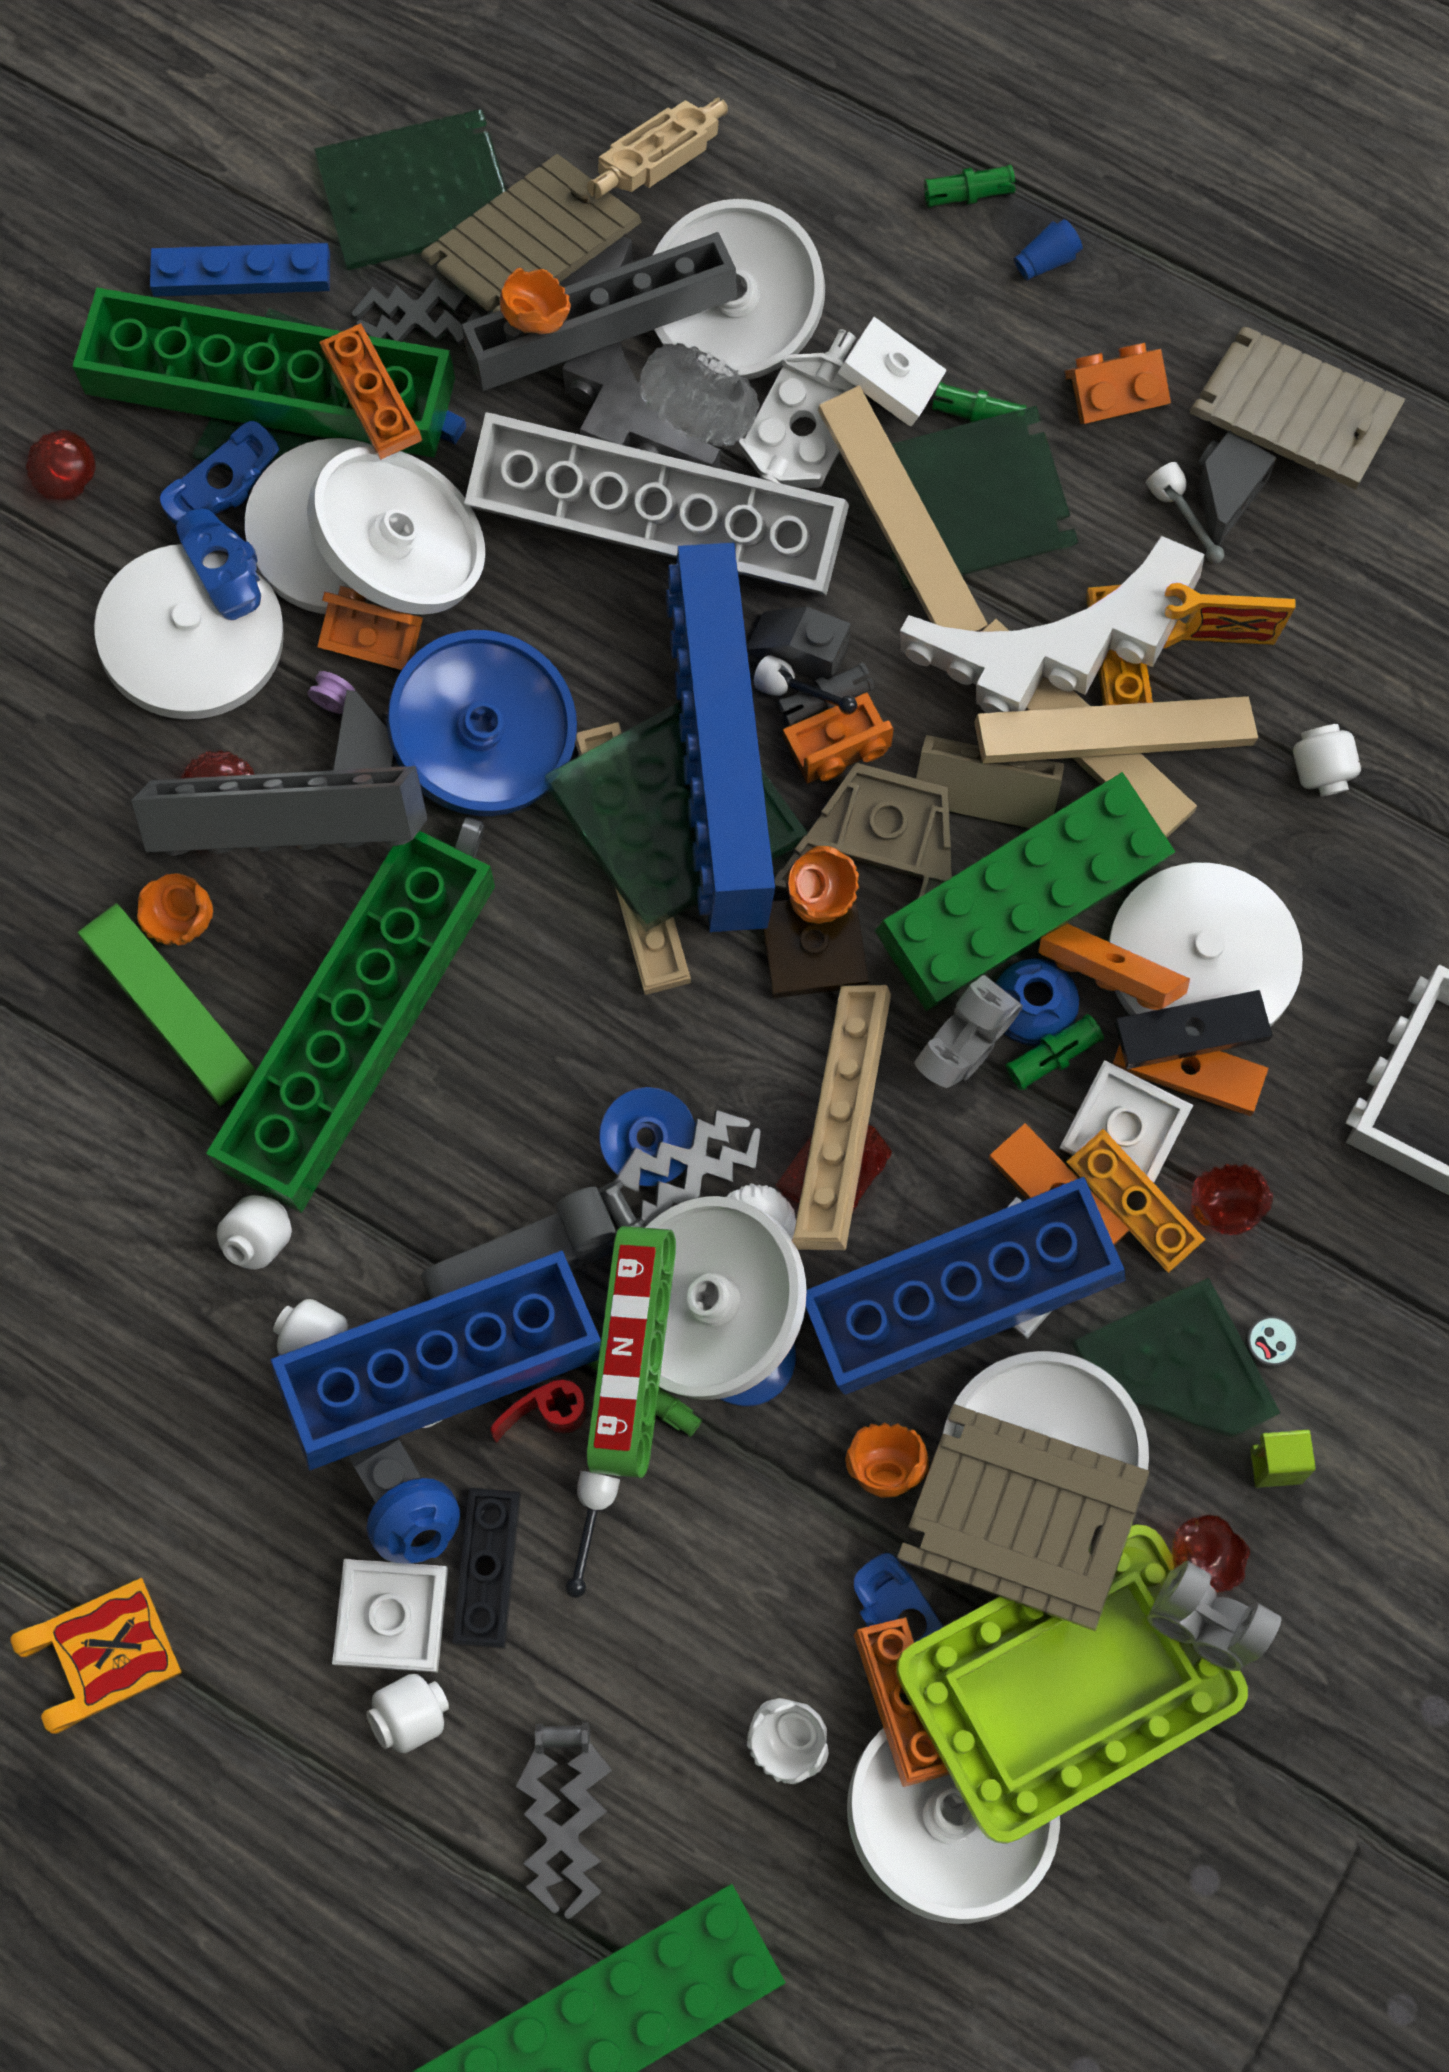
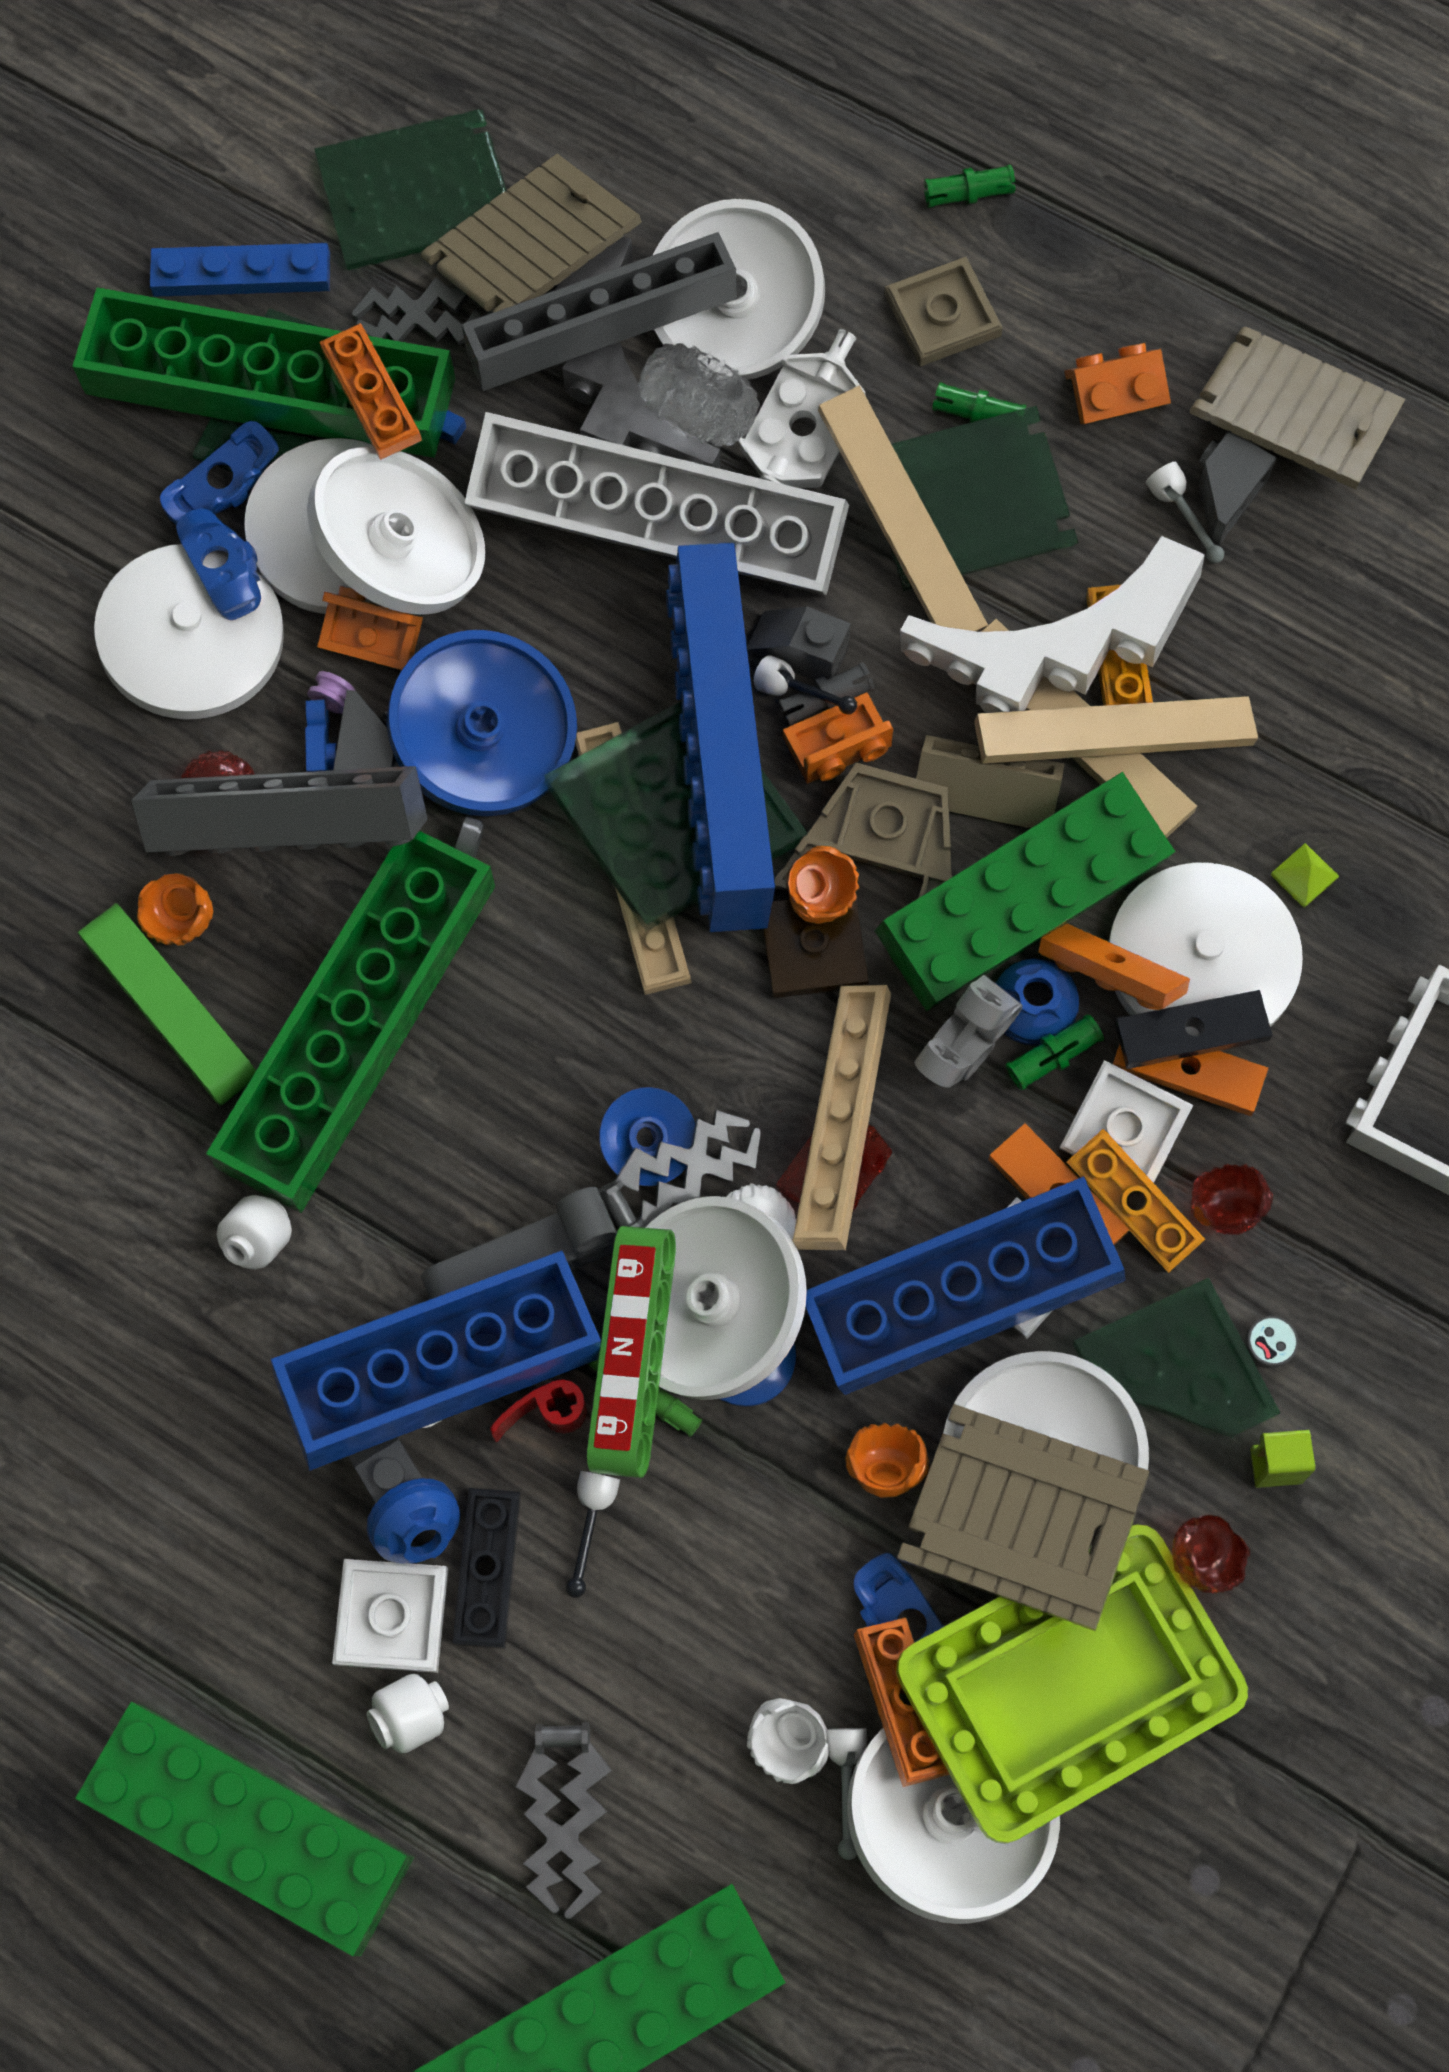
(60, 465): clear red hair -> none
(106, 1650): flag -> none
(245, 1829): none -> green brick
(306, 1325): white head -> none
(319, 750): none -> blue plate
(534, 302): orange hair -> none
(657, 147): tan piece -> none
(845, 1749): none -> hinge
(892, 371): white plate -> none
(943, 311): none -> dark tan tile
(1049, 250): blue cone -> none
(1216, 1626): light grey piece -> none
(1226, 617): light orange flag -> none
(1304, 875): none -> lime slope
(1326, 759): white head -> none

